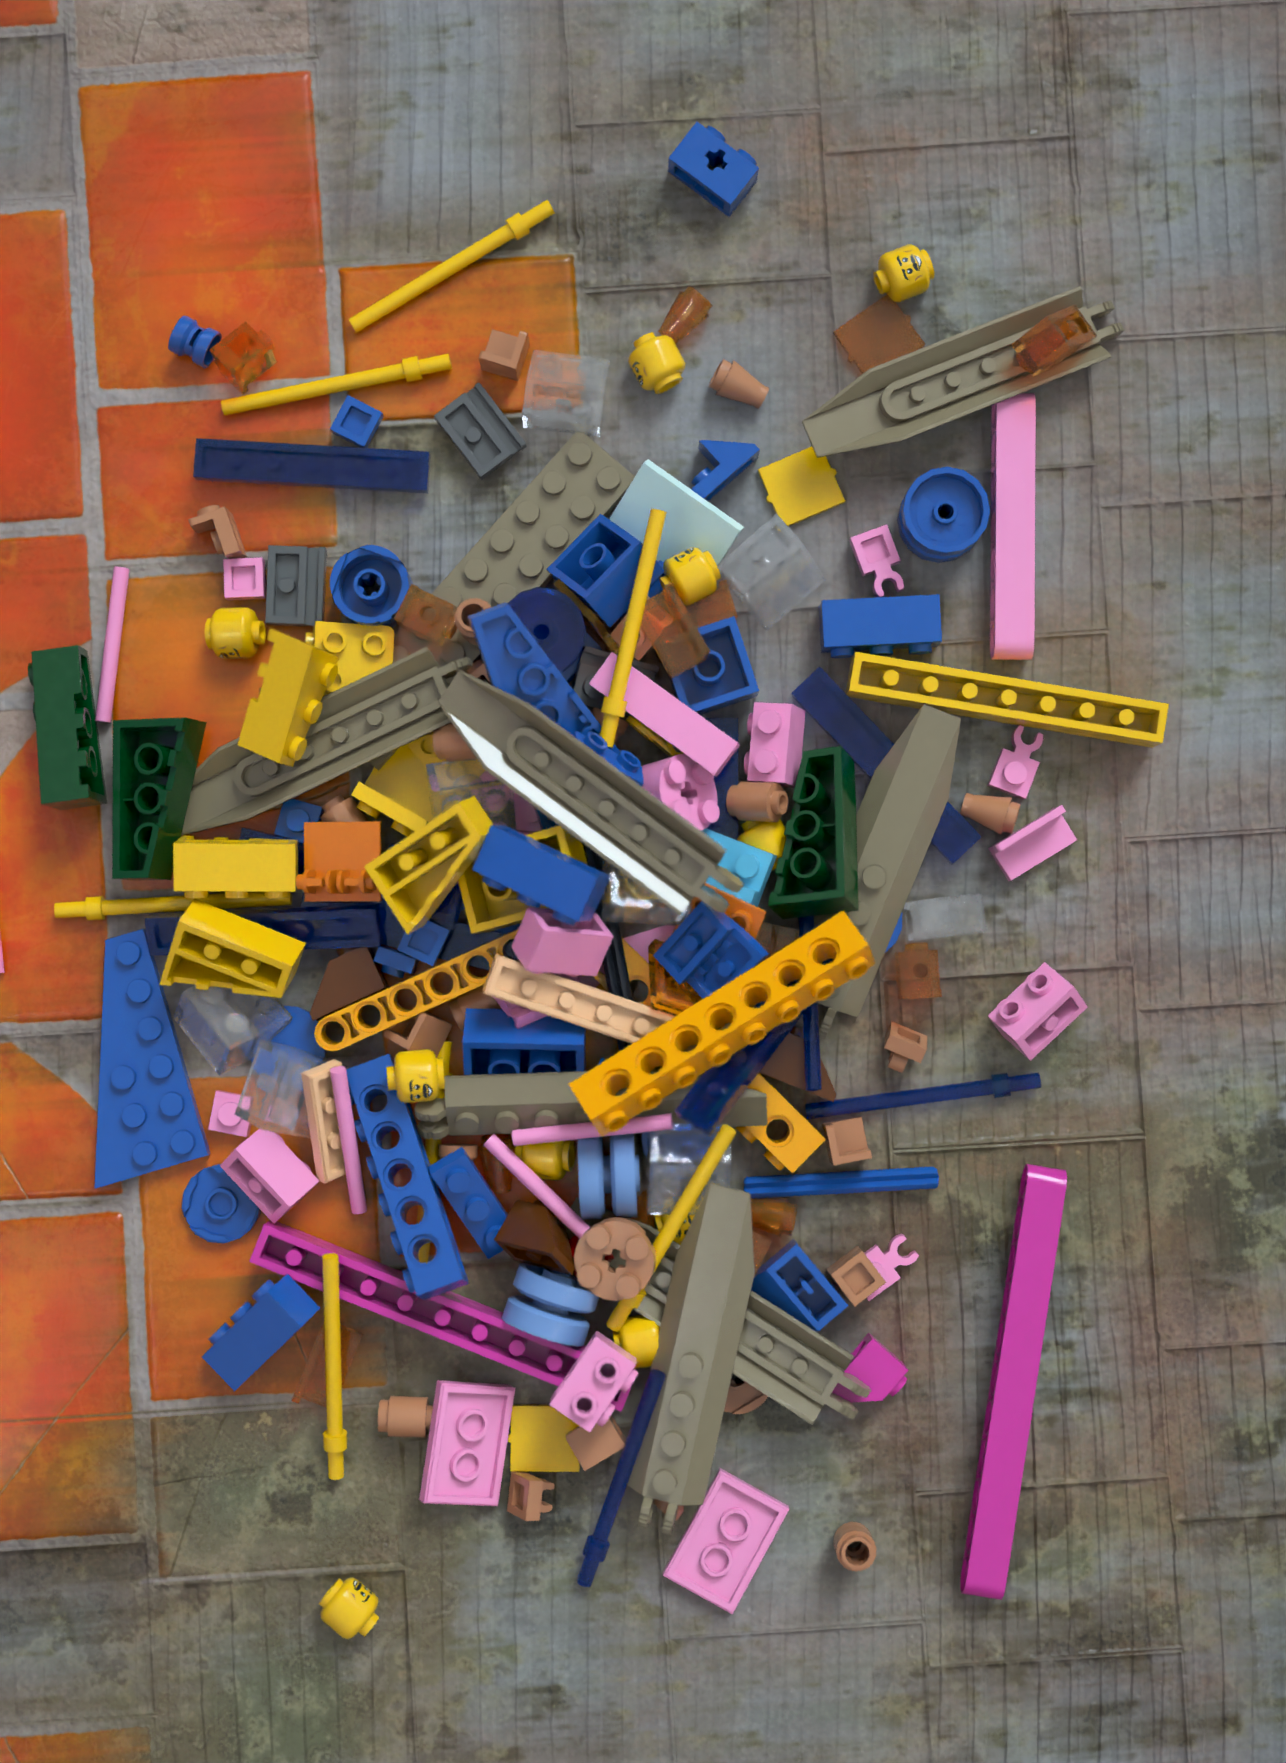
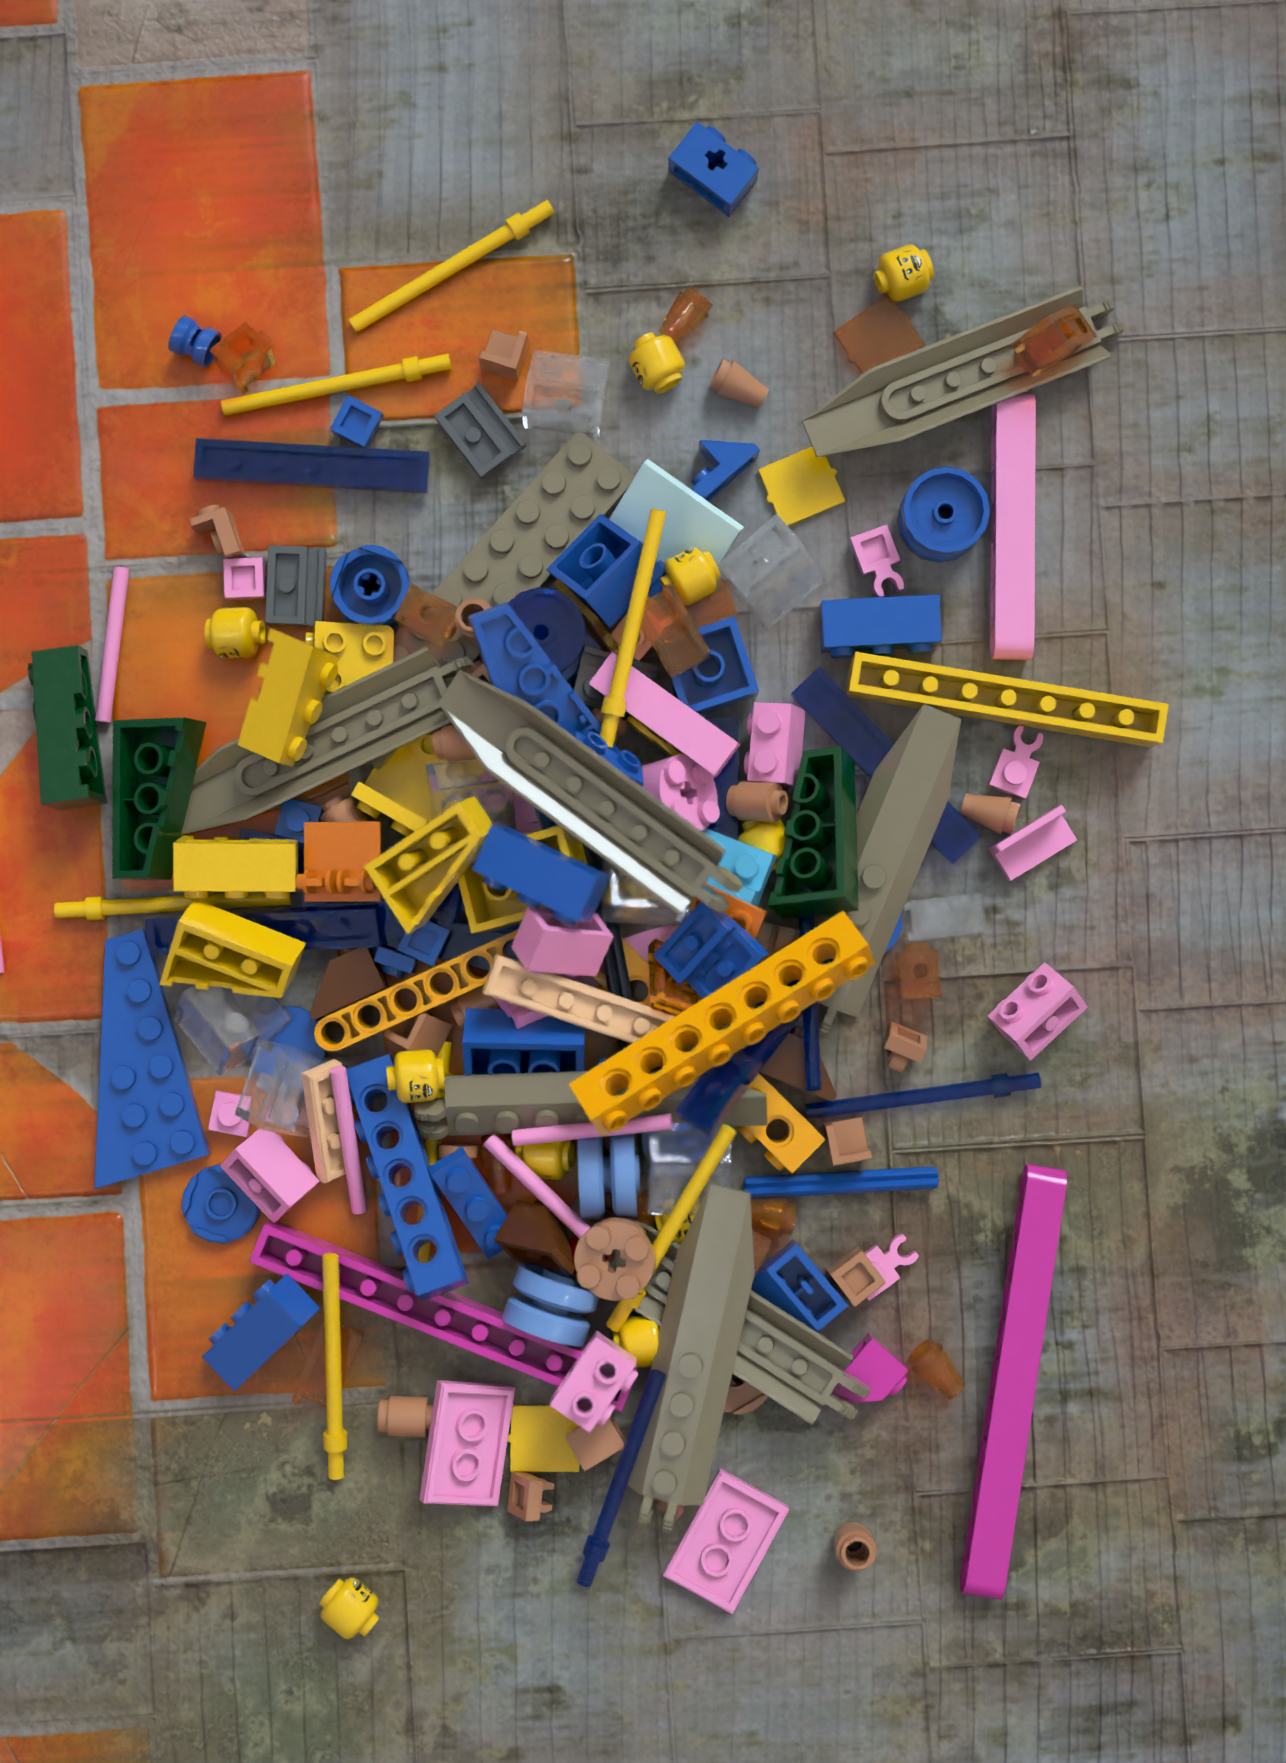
(936, 1368): none -> clear orange cone

